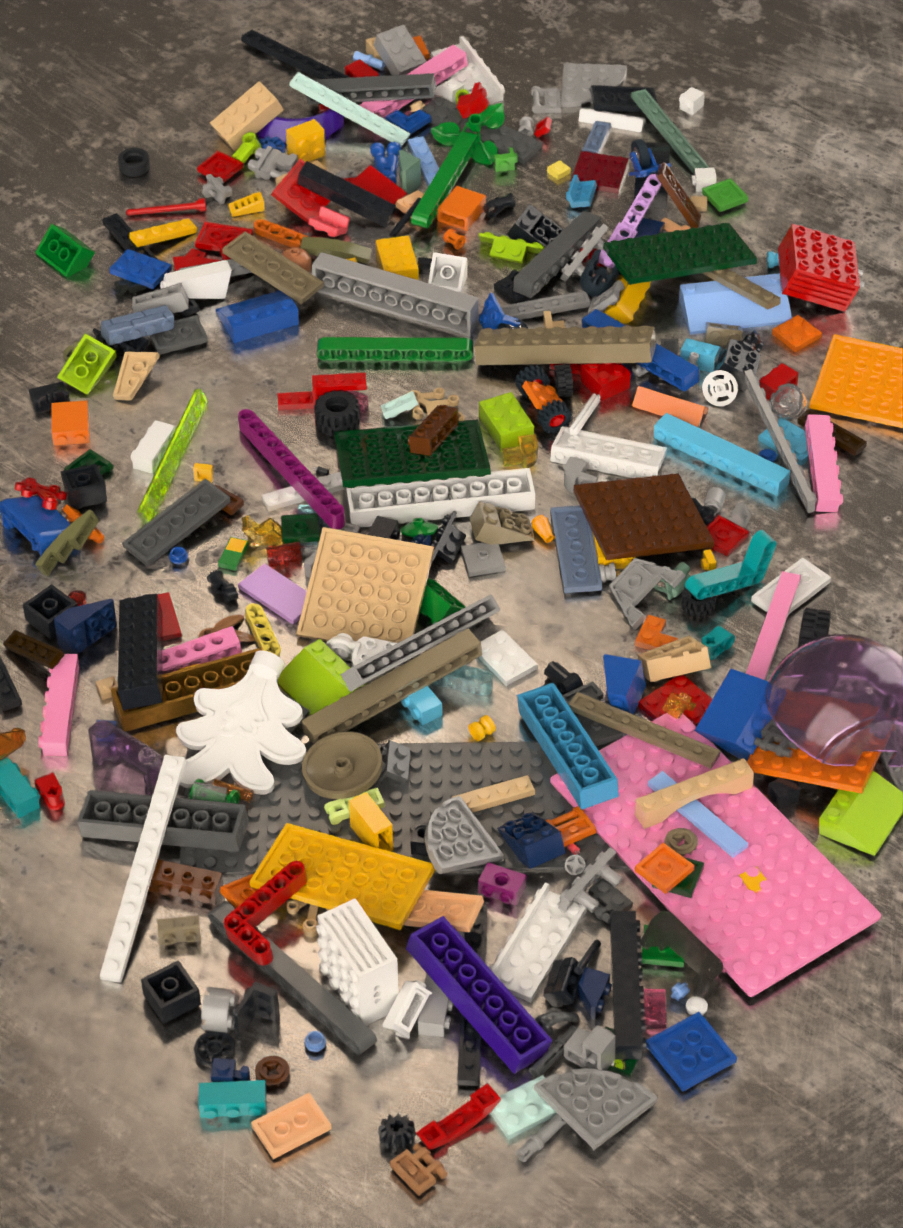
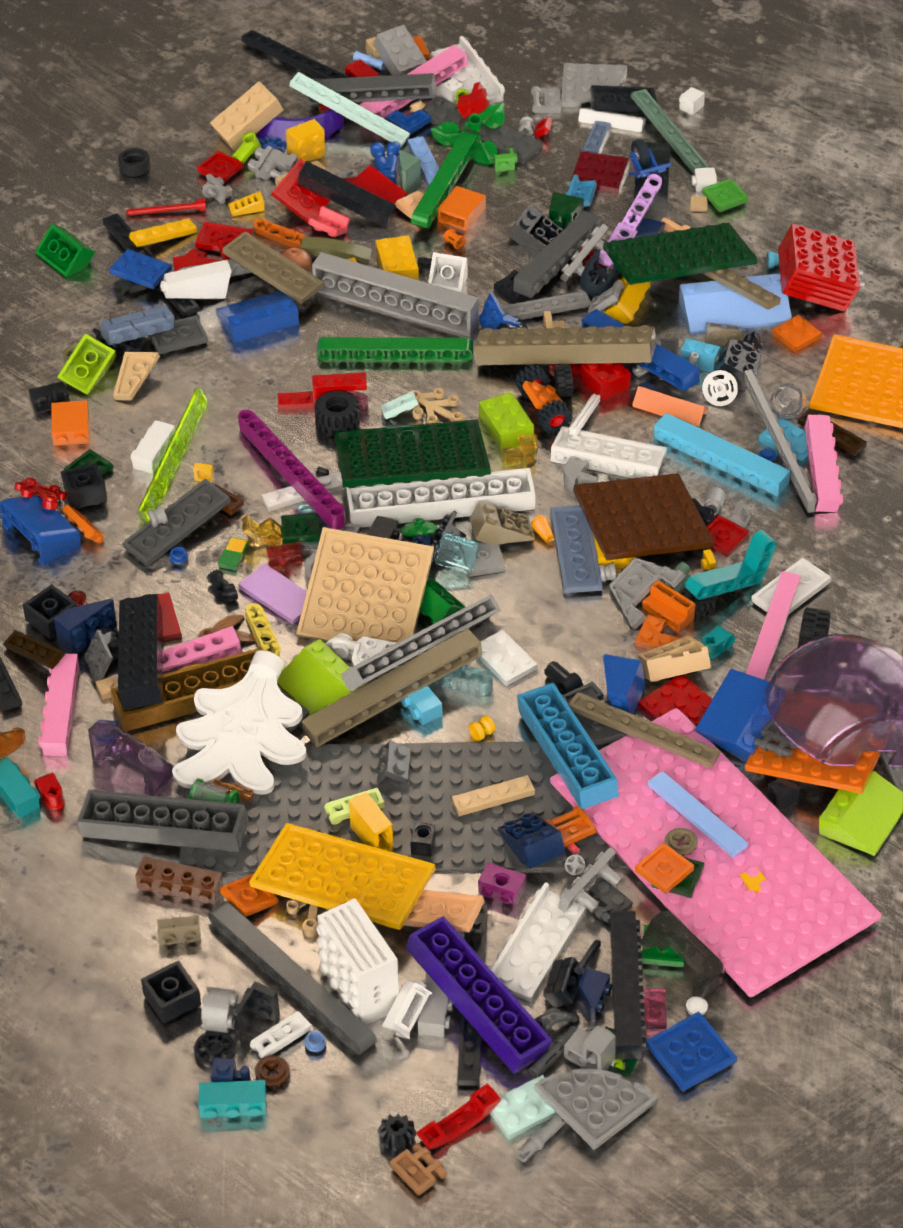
(71, 538): olive slope -> none
(101, 651): none -> dark grey plate
(142, 869): white plate -> none
(157, 516): none -> light grey wheel
(172, 296): light grey brick -> none
(261, 910): red beam -> none
(280, 1035): none -> white plate
(291, 1125): light nougat plate -> none
(342, 765): dark tan dish -> none
(404, 219): black bar -> none
(433, 430): reddish brown brick -> none
(456, 552): none -> clear light blue tile
(458, 839): light grey plate -> none
(499, 203): black connector -> none
(509, 249): lime bracket -> none
(558, 170): light yellow plate -> none
(565, 208): none -> dark green torso
(661, 804): tan arch -> none
(669, 605): none -> orange piece
(677, 704): clear yellow bracket -> none
(678, 195): reddish brown tile -> none
(679, 991): medium blue plate -> none
(778, 376): red brick -> none

